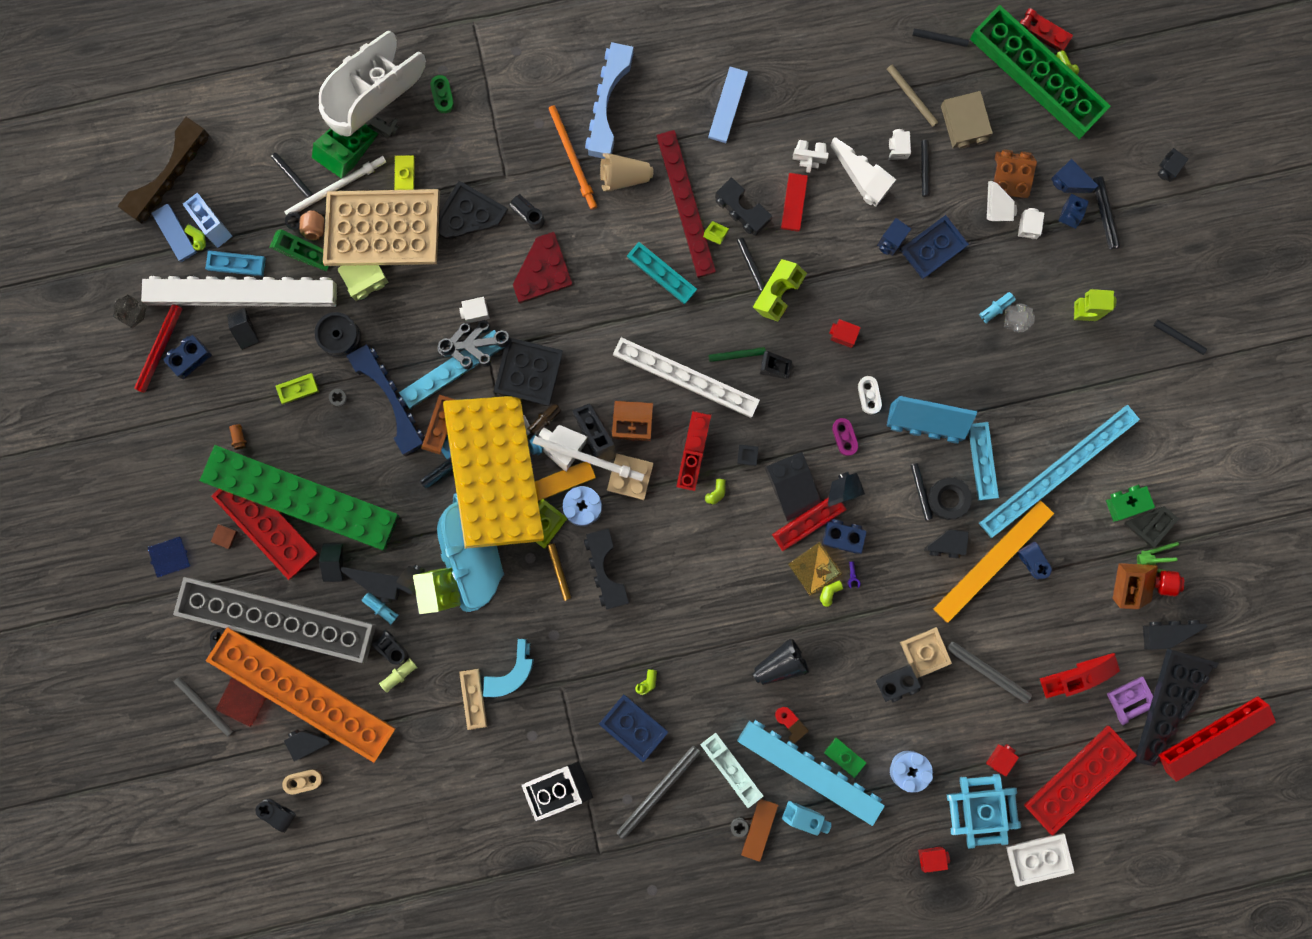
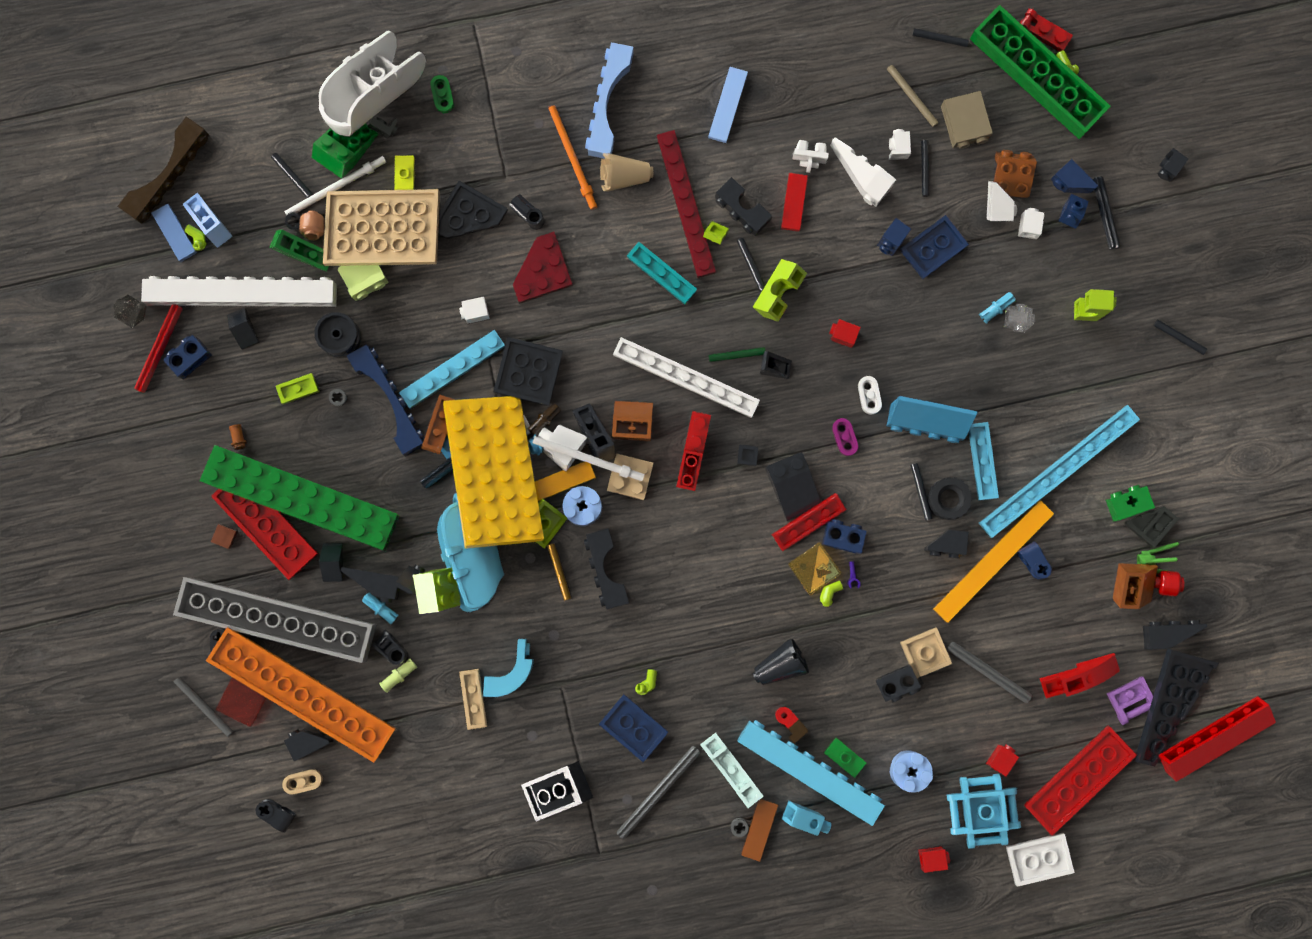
(168, 557): clear blue piece -> none
(235, 263): dark azure tile -> none
(470, 344): plant -> none
(717, 494): lime arm -> none
(845, 489): black slope -> none

